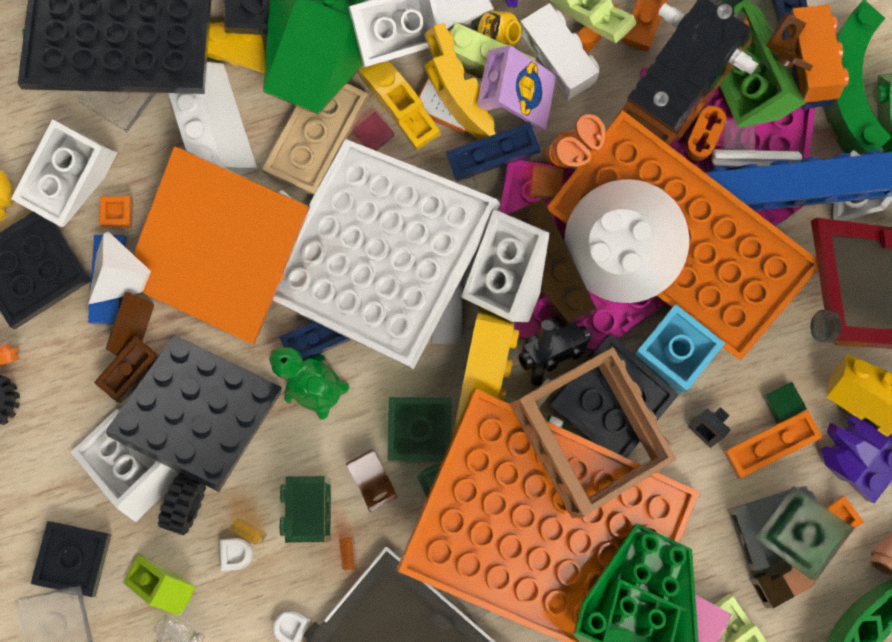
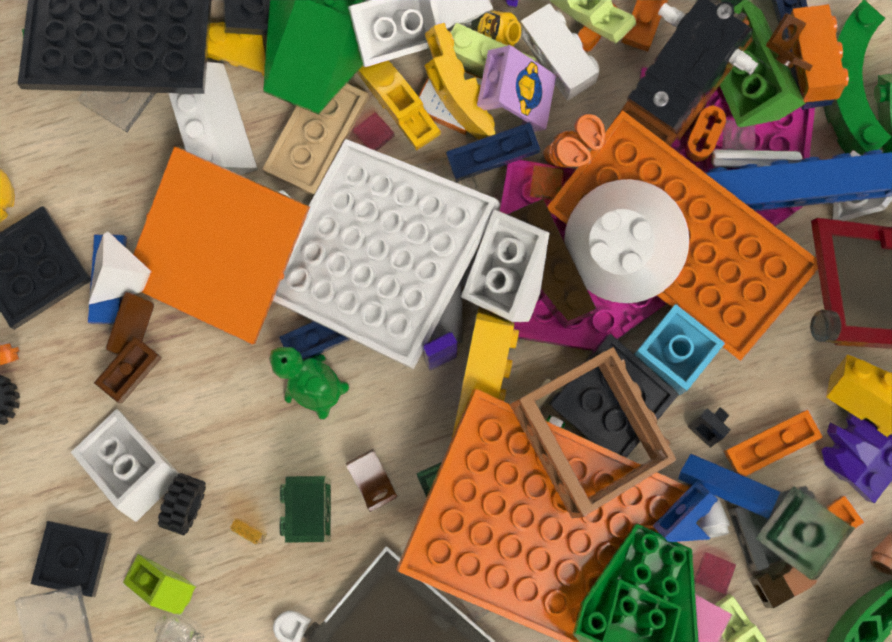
(63, 173): white slope -> none
(116, 212): orange plate -> none
(195, 412): black plate -> none
(235, 554): white tile -> none
(348, 553): clear orange tile -> none
(419, 429): clear green brick -> none
(440, 351): none -> dark purple tile
(552, 346): black piece -> none
(681, 518): none -> blue slope
(715, 522): none -> white cone
(715, 573): none -> clear pink tile
(730, 485): none -> blue tile
(784, 402): dark green tile -> none

